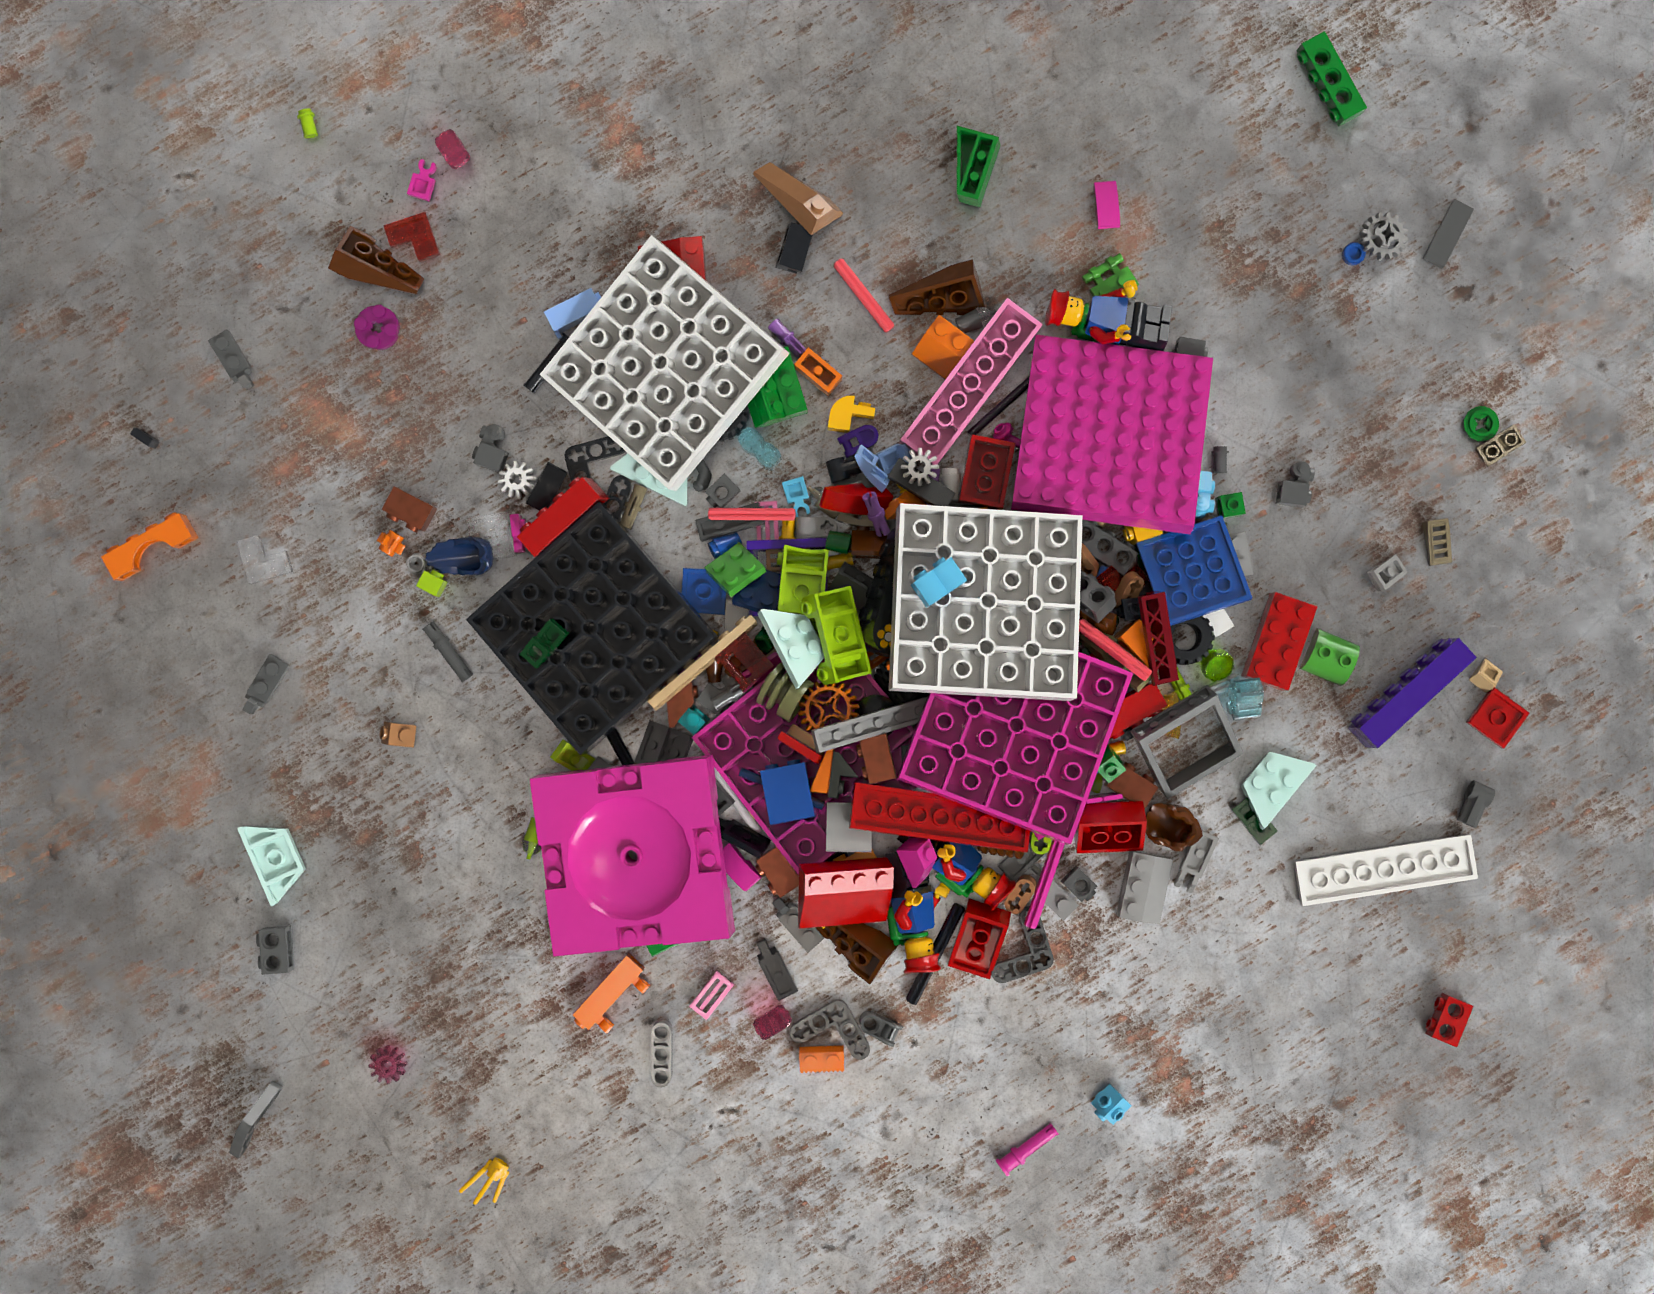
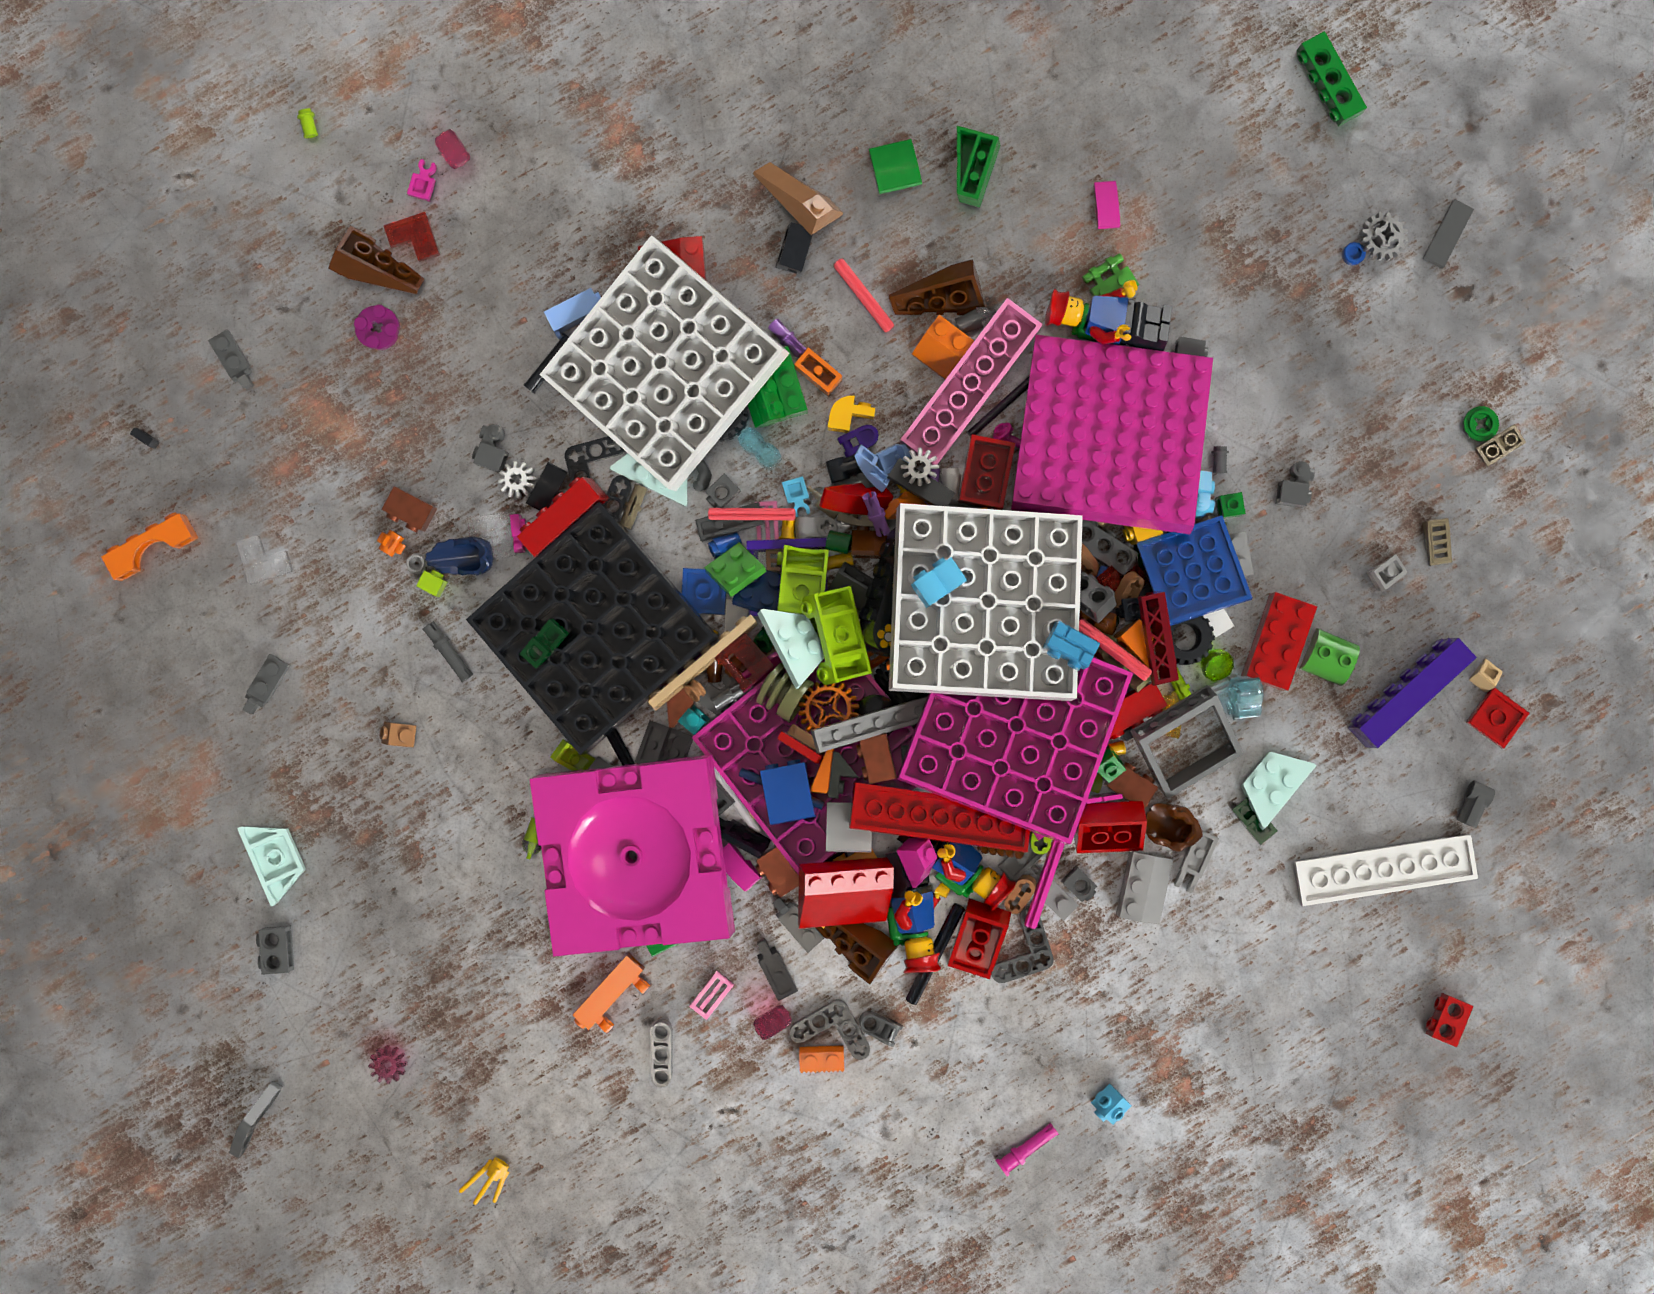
(695, 690): none -> medium nougat bush
(895, 166): none -> green slope
(1071, 646): none -> dark azure brick

